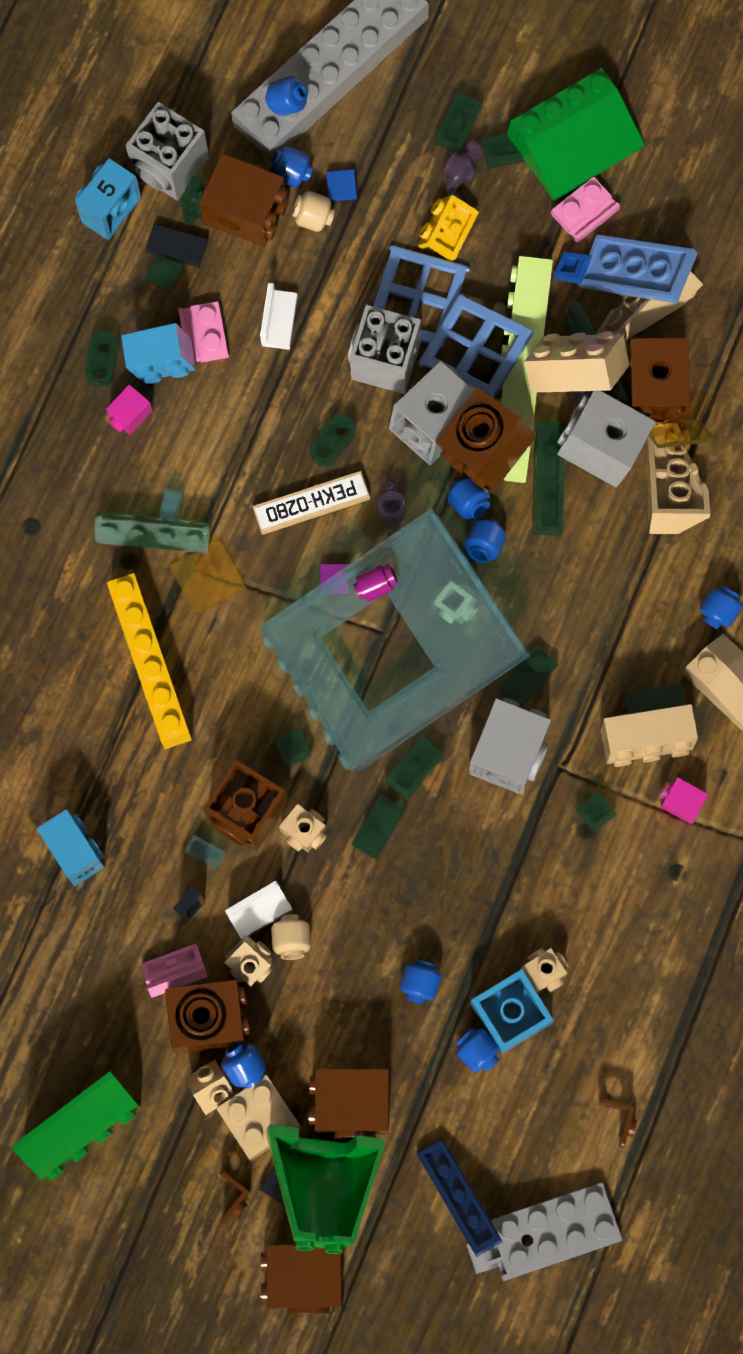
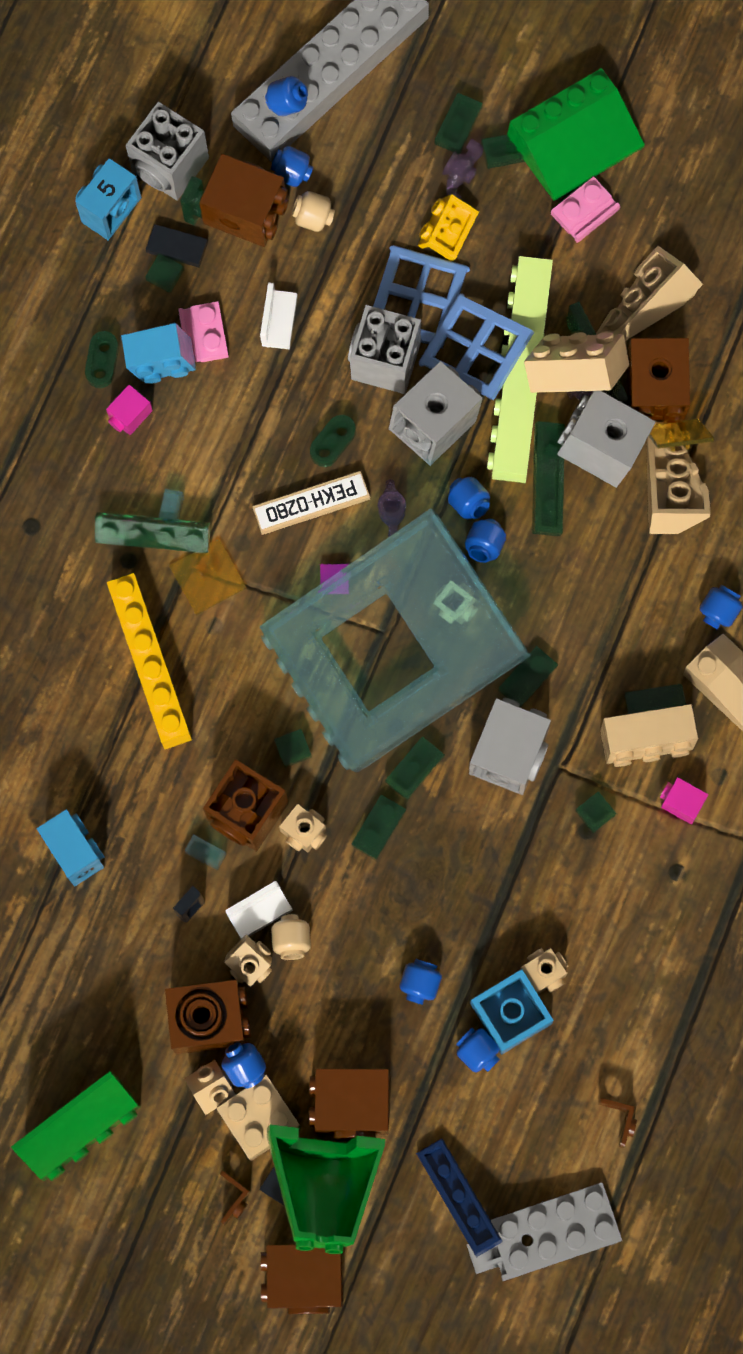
(174, 970): bright pink plate -> none
(341, 185): blue tile -> none
(375, 582): magenta brick -> none
(485, 440): reddish brown brick -> none
(572, 267): blue tile -> none
(638, 268): medium blue tile -> none

